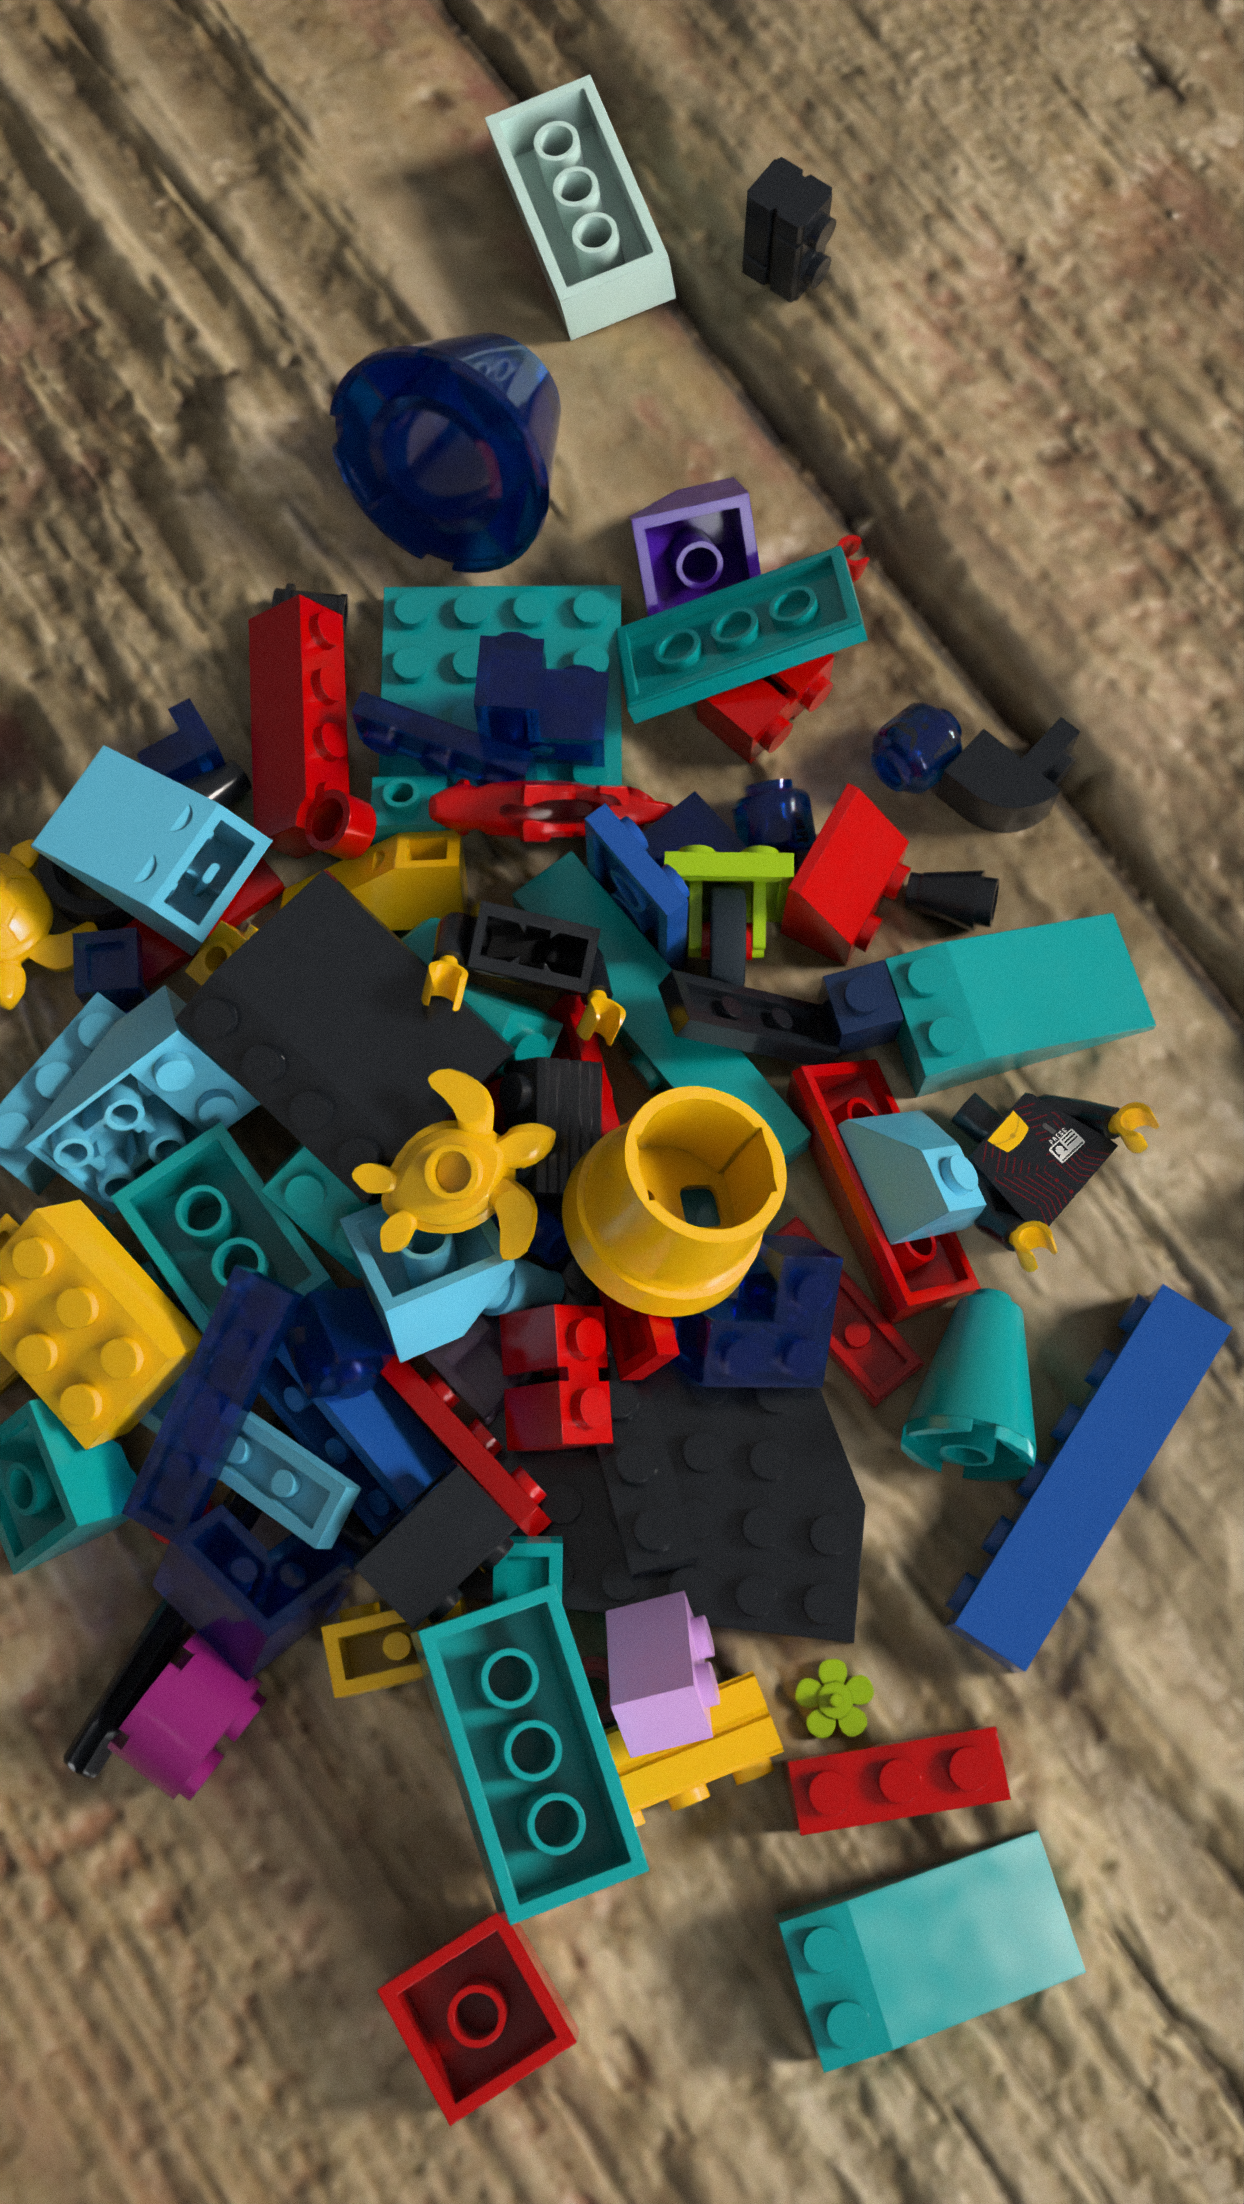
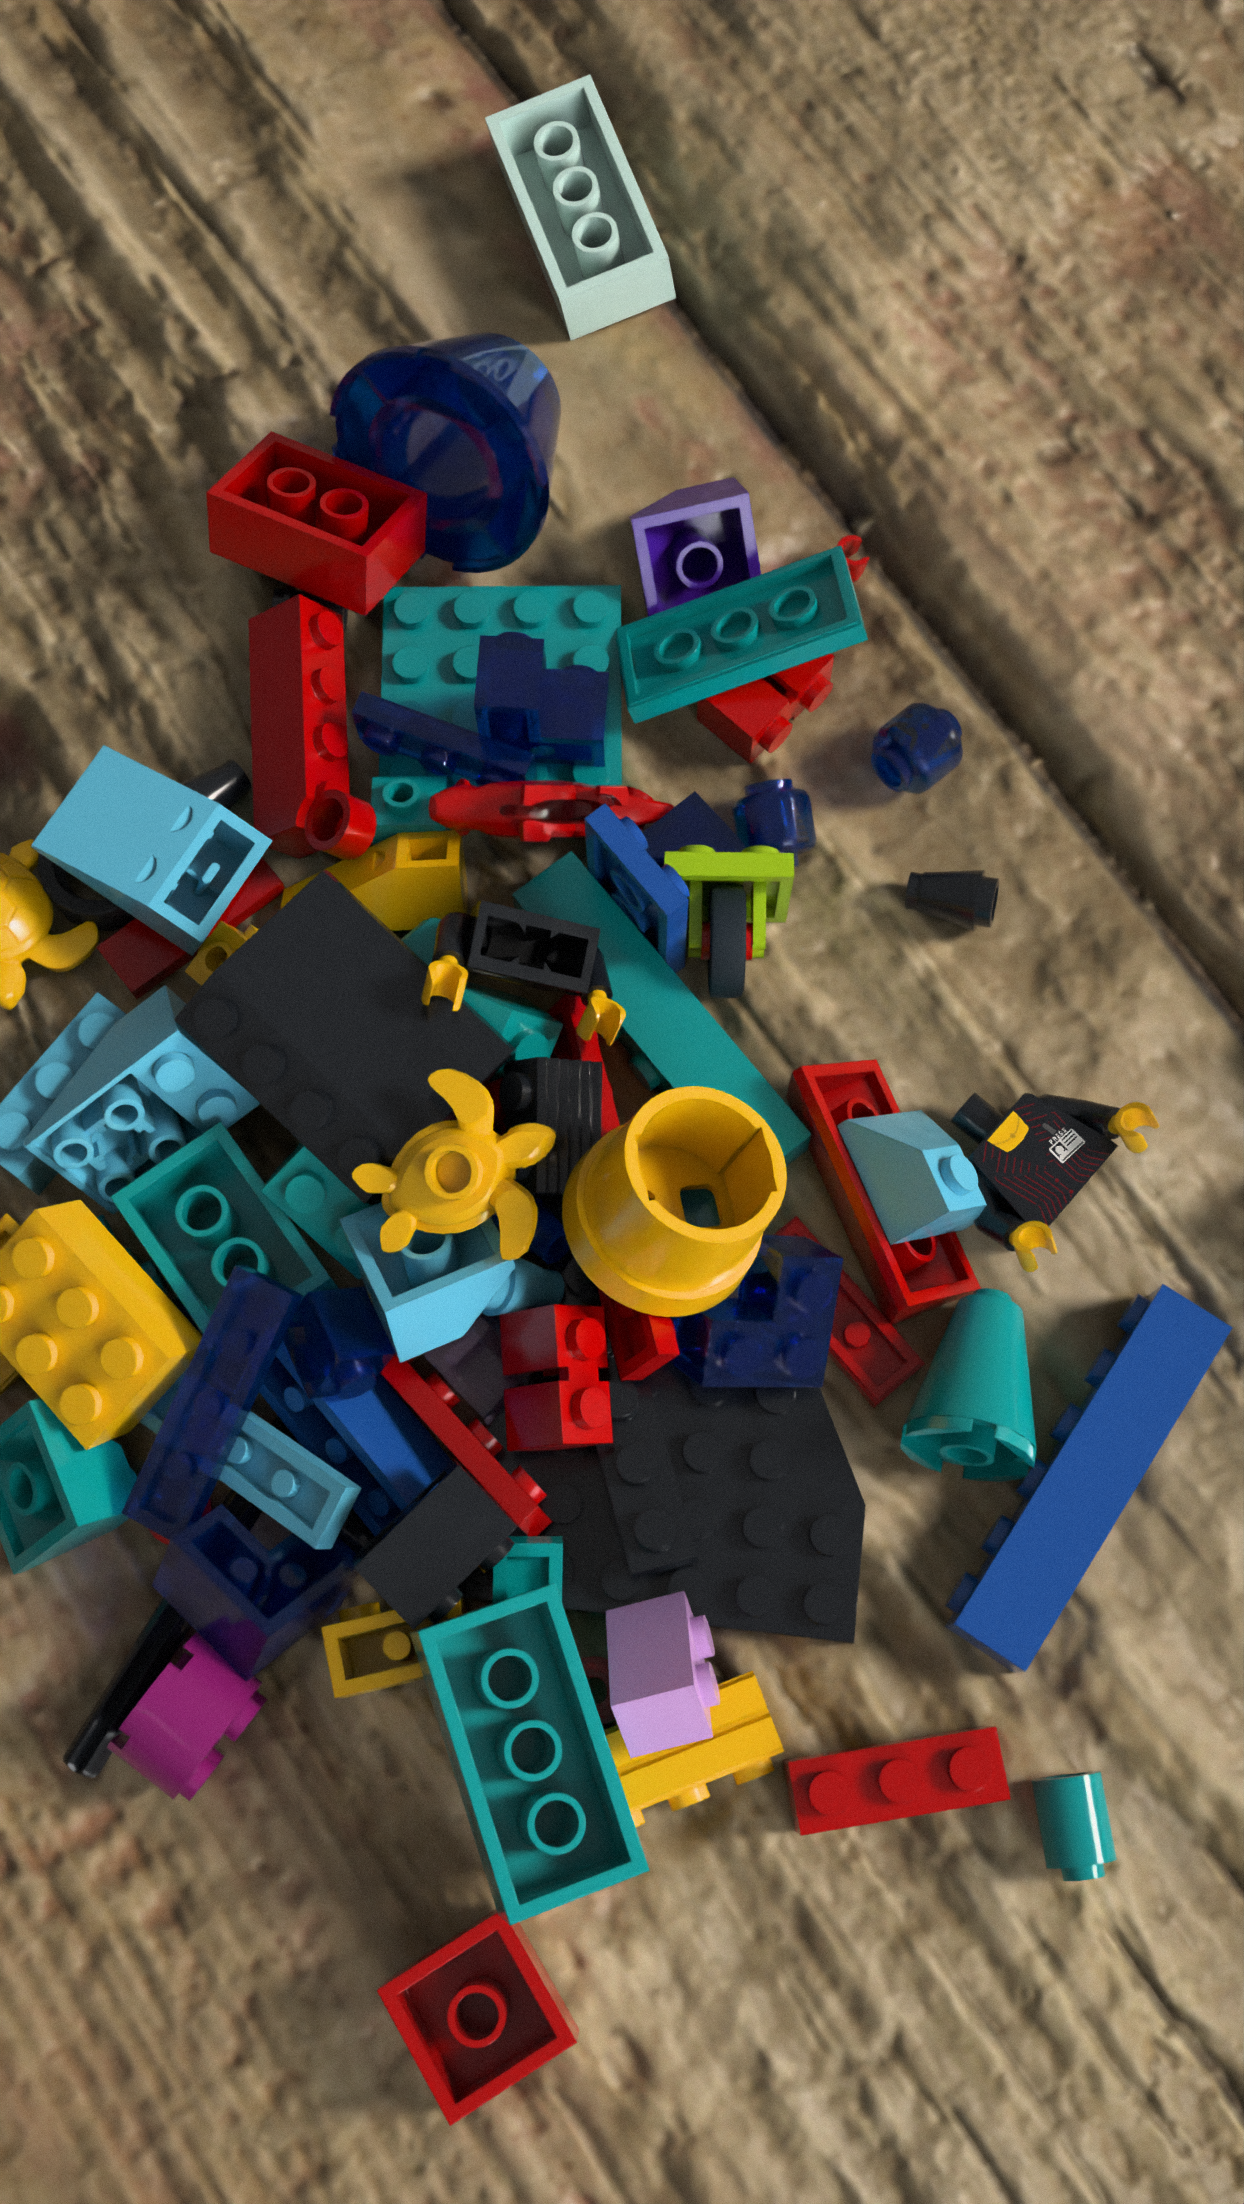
(110, 965): clear blue panel -> none
(187, 750): clear blue panel -> none
(317, 522): none -> red brick
(747, 1019): black plate -> none
(787, 230): black brick -> none
(834, 1700): lime plant -> none
(845, 879): red slope -> none
(861, 1007): dark blue brick -> none
(928, 1949): teal slope -> none
(1008, 792): black brick -> none
(1014, 1000): teal slope -> none
(1074, 1824): none -> teal brick

